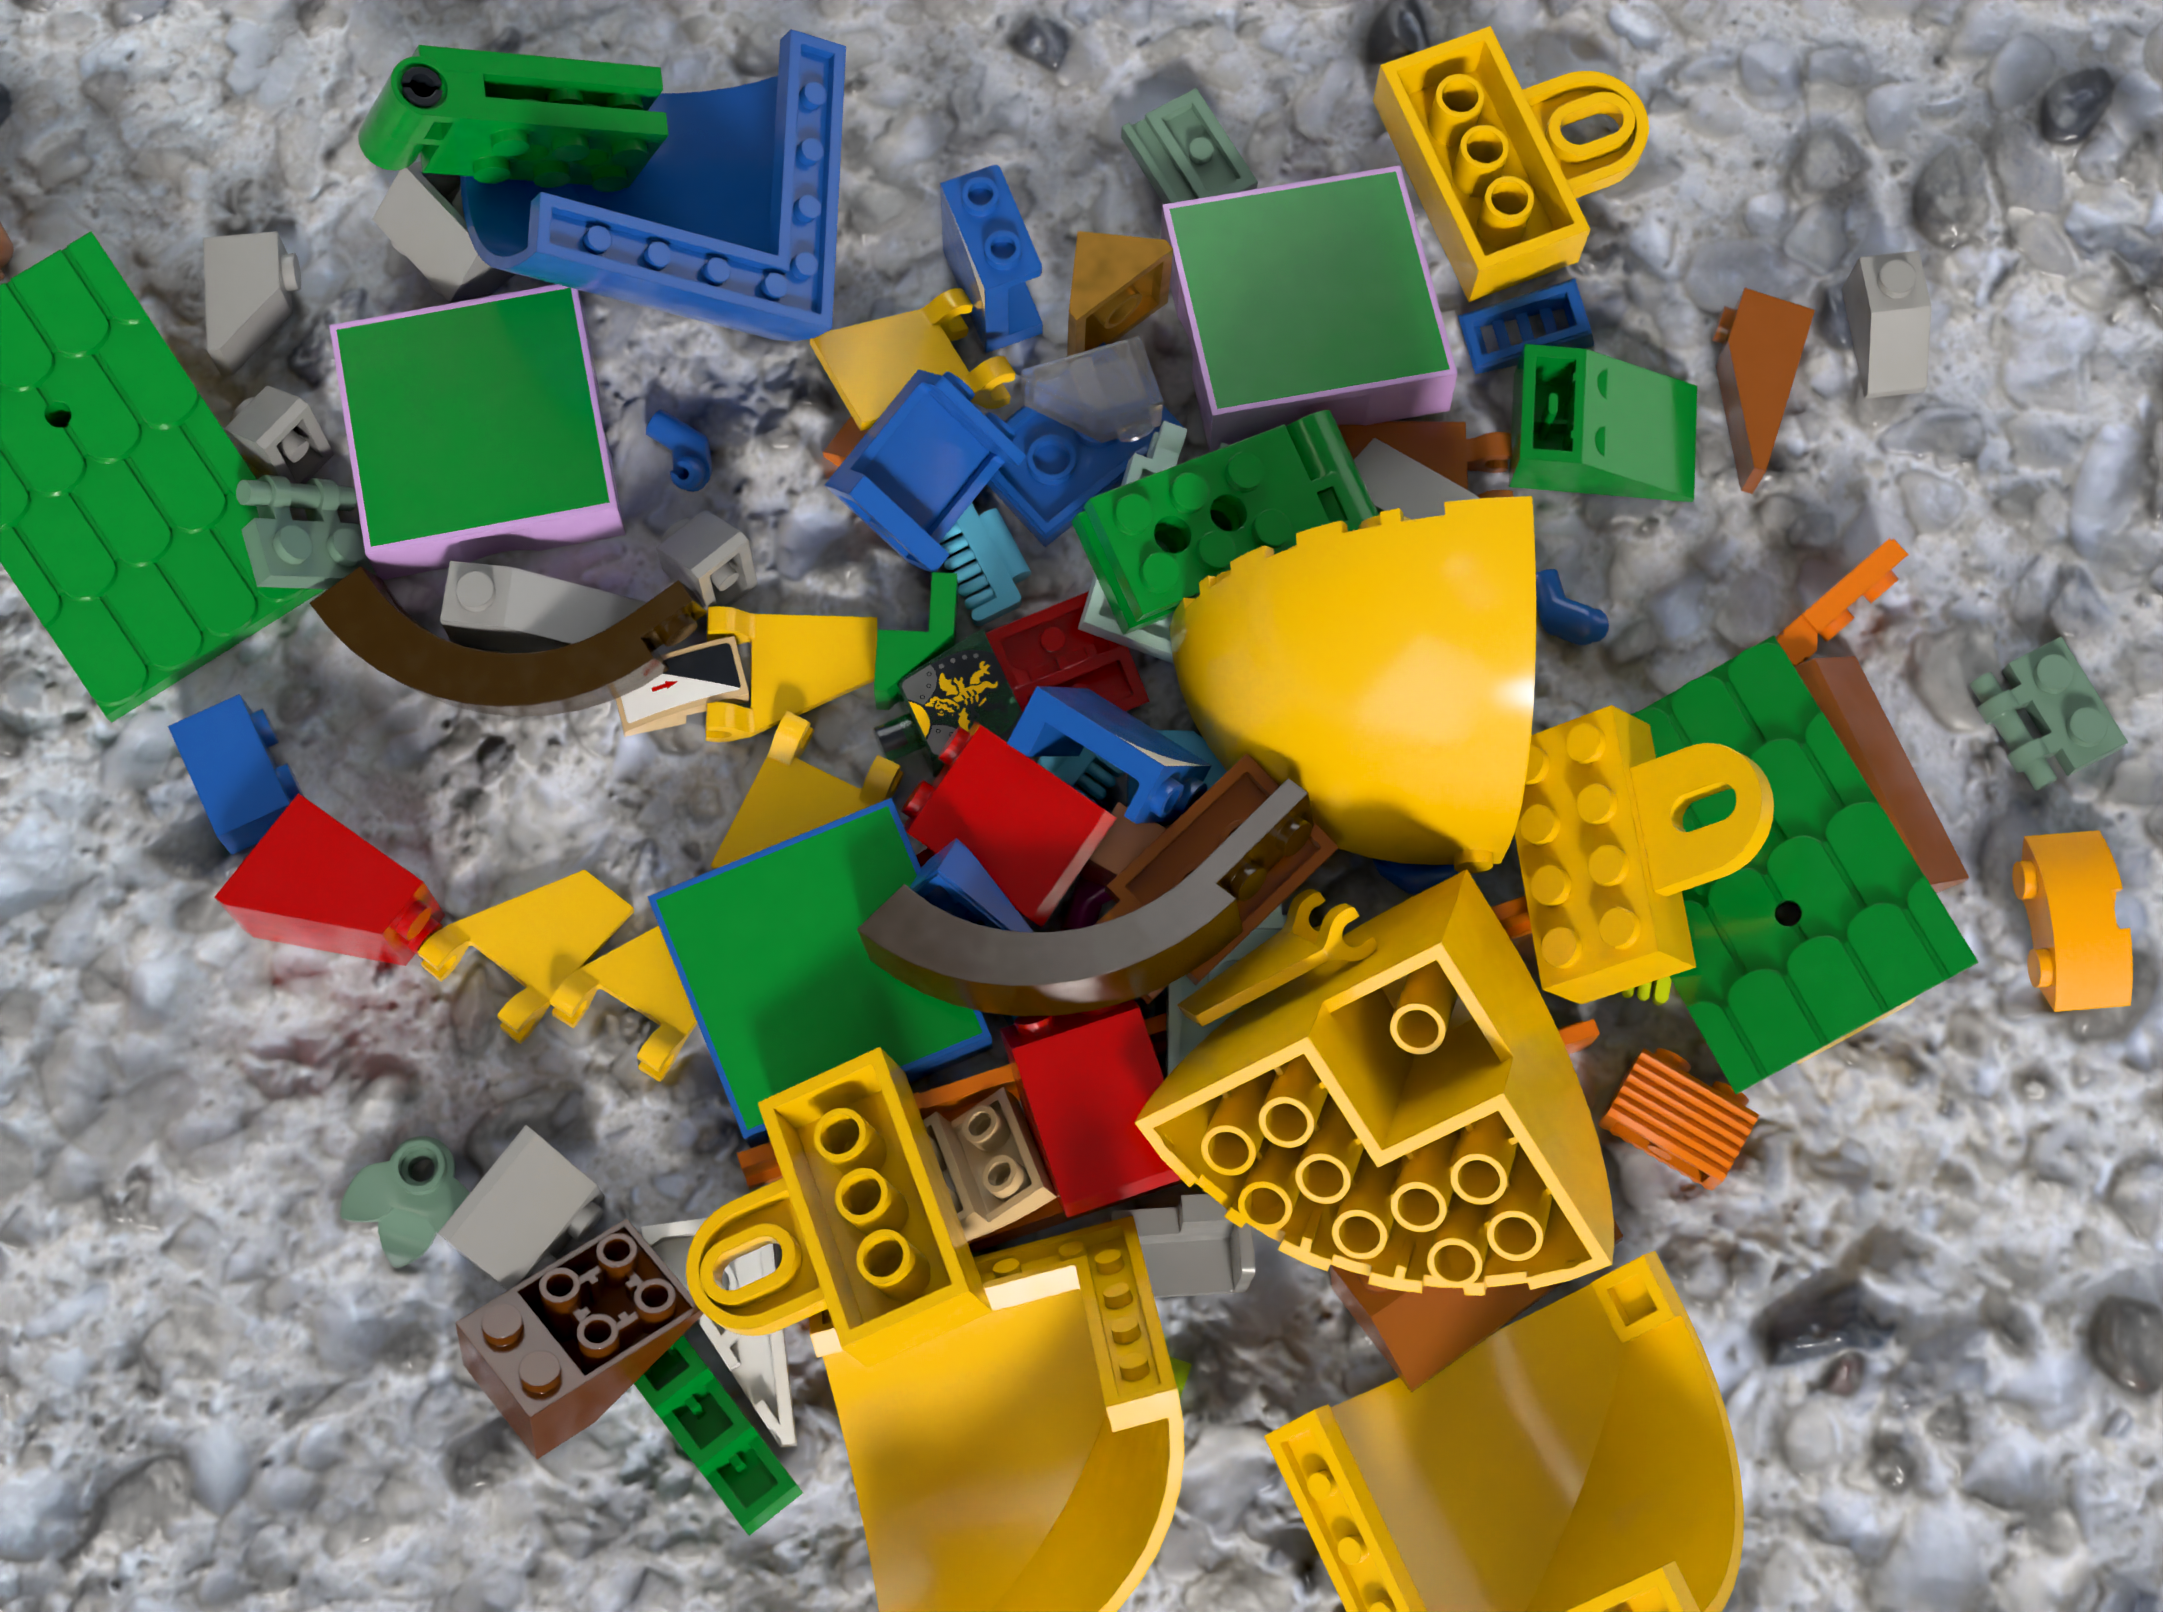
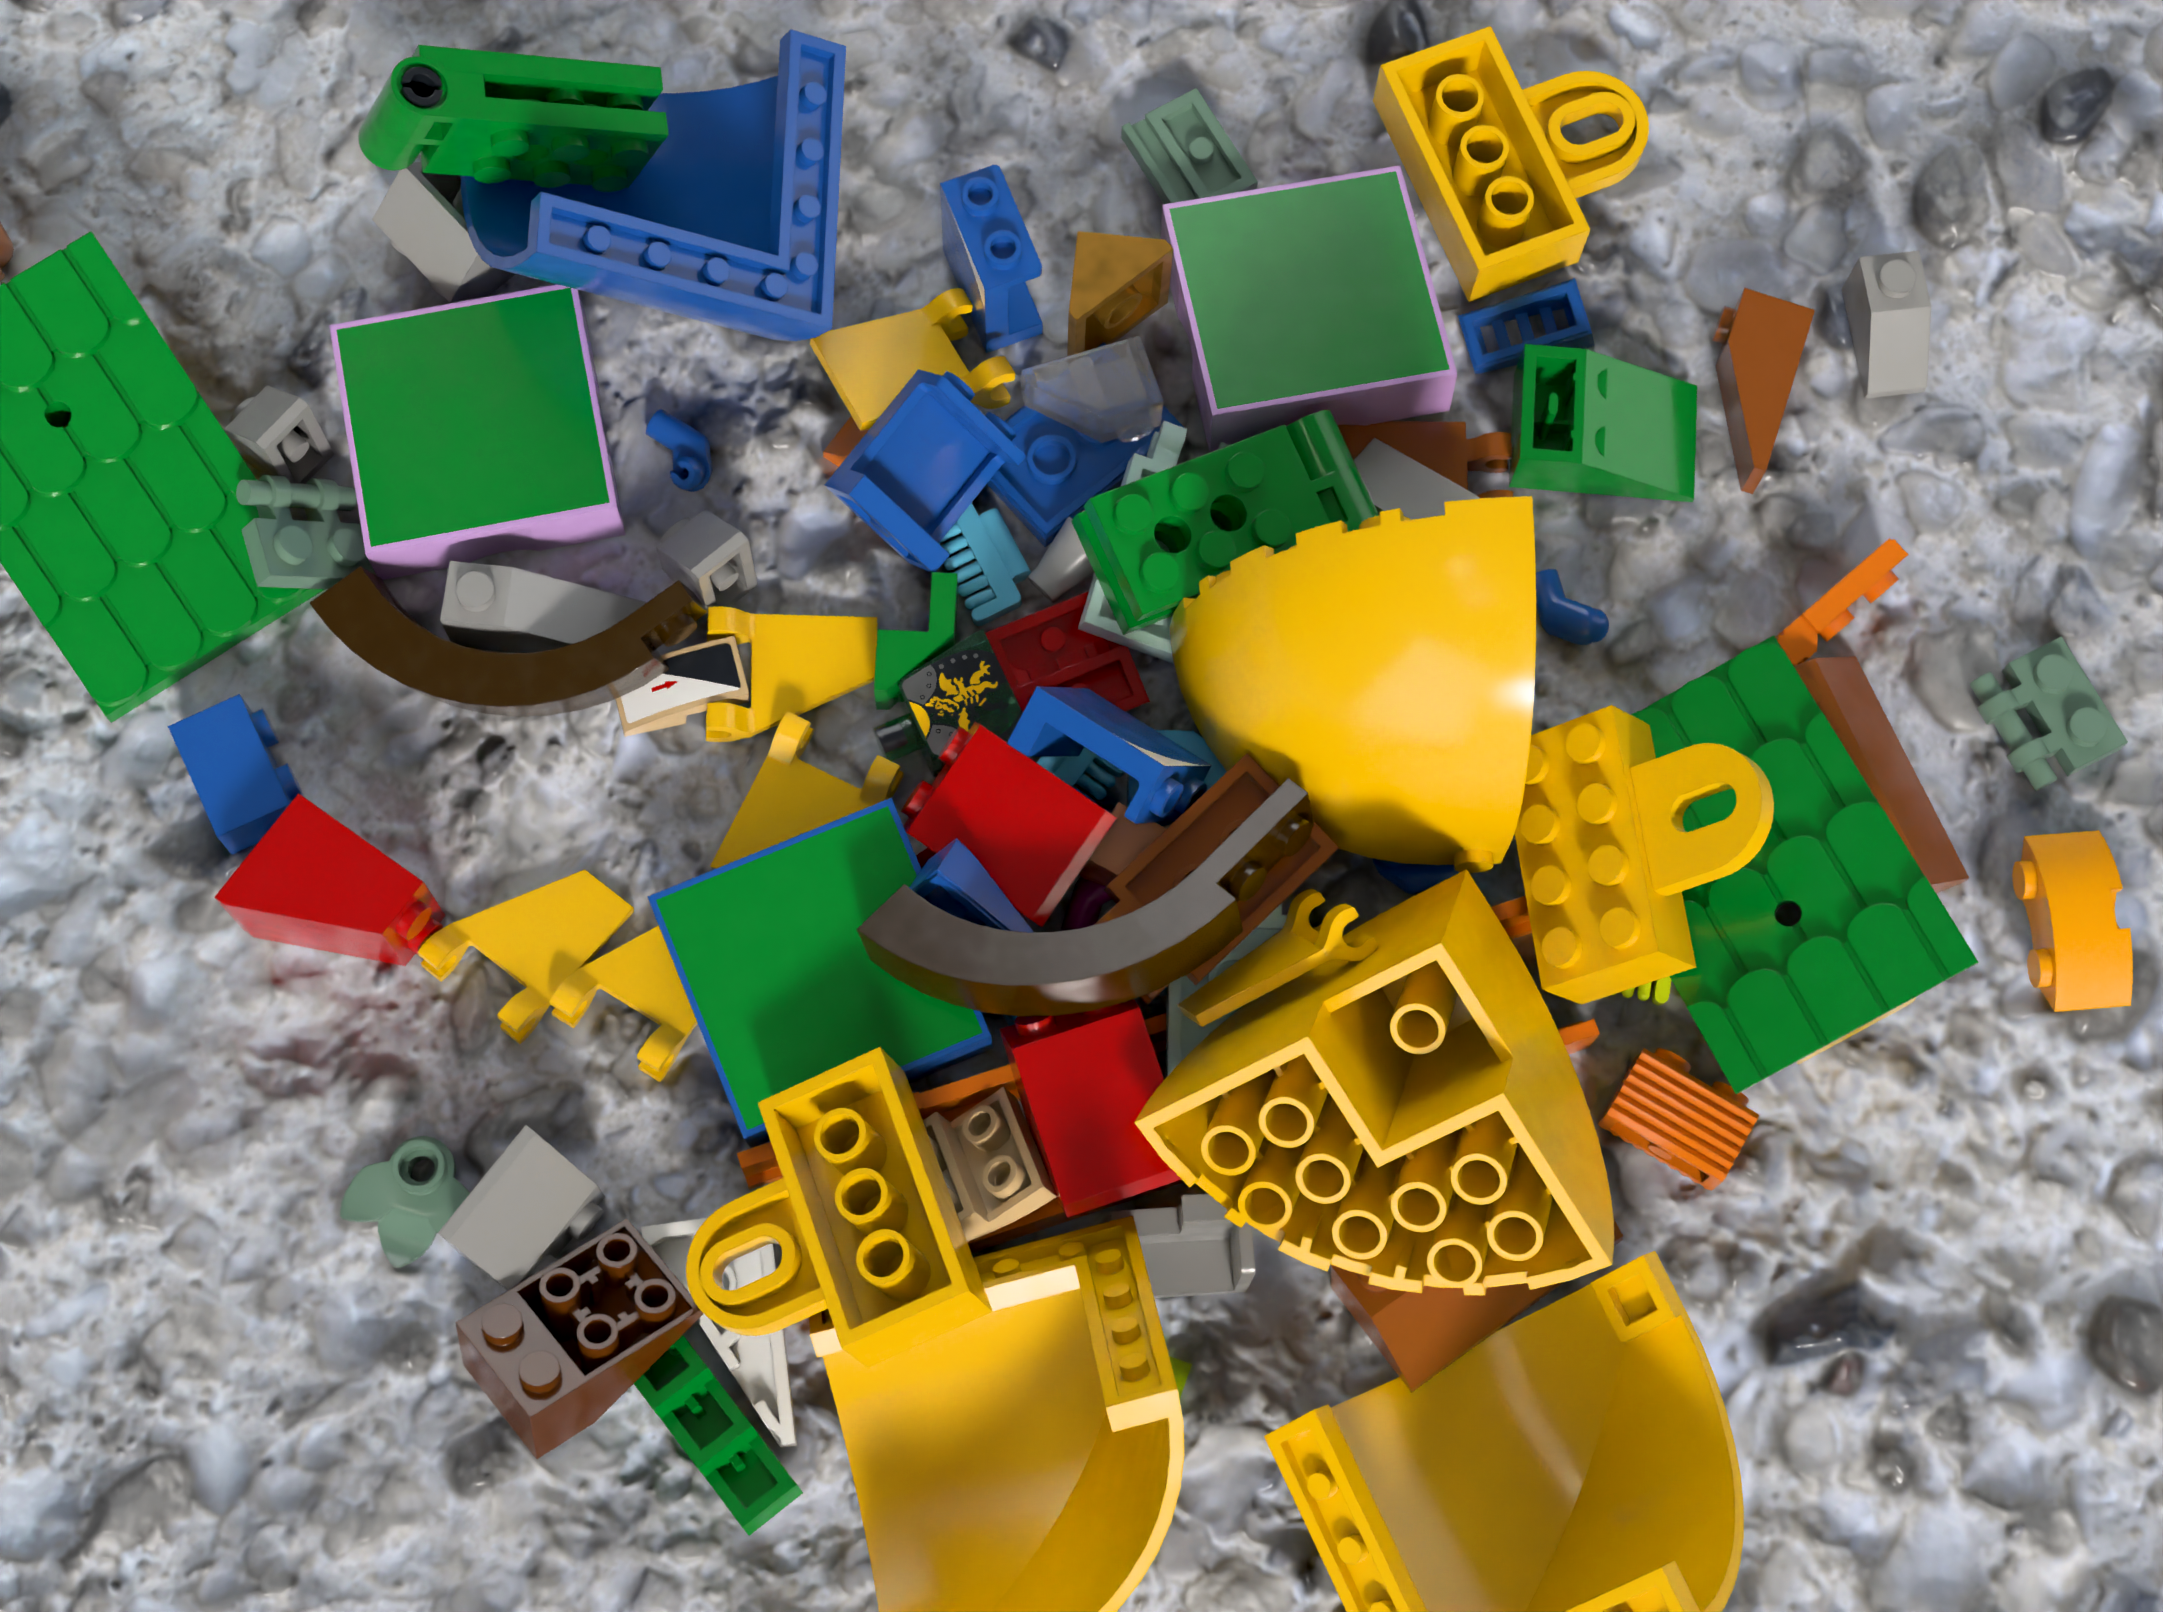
(246, 294): light grey slope -> none
(1062, 564): none -> light grey cone

